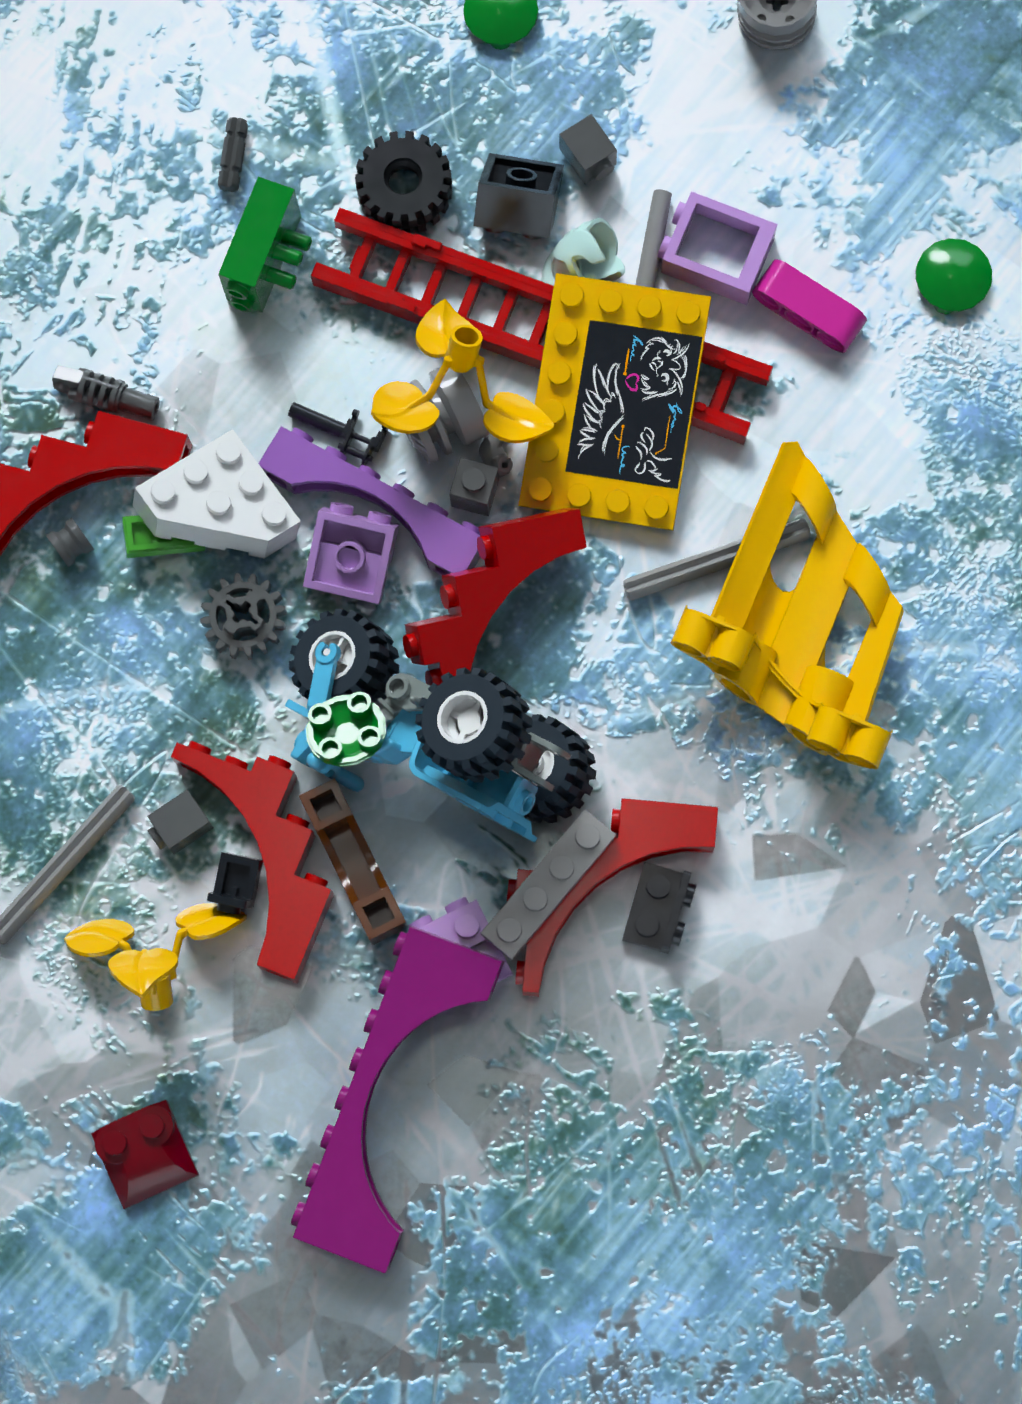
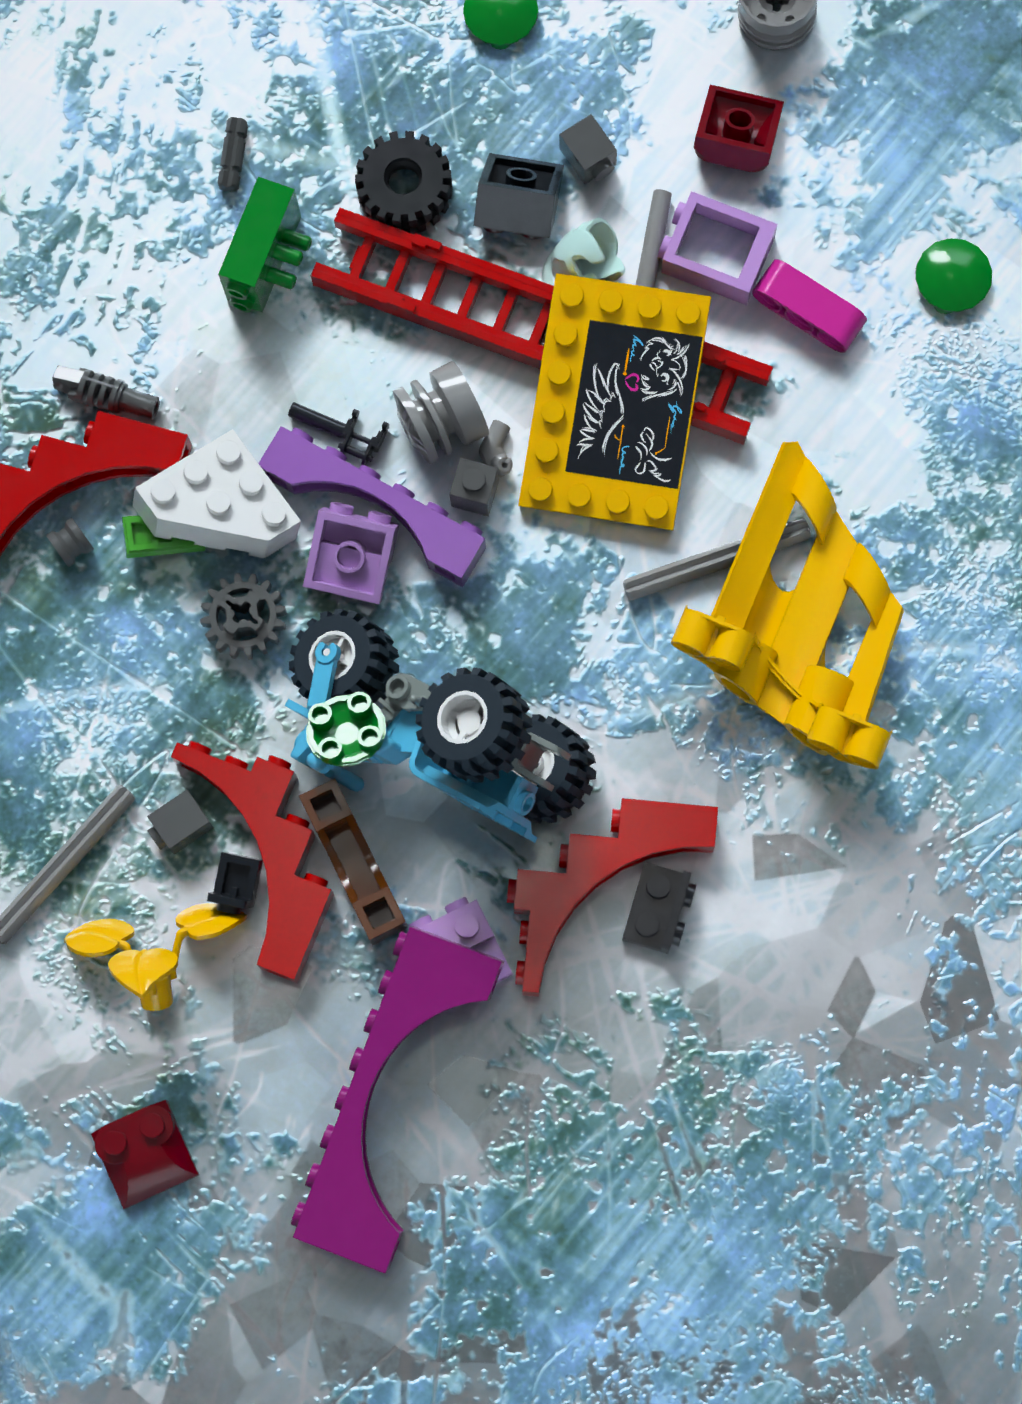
(448, 334): yellow plant -> none
(473, 595): red arch -> none
(548, 884): light grey plate -> none
(737, 129): none -> dark red slope

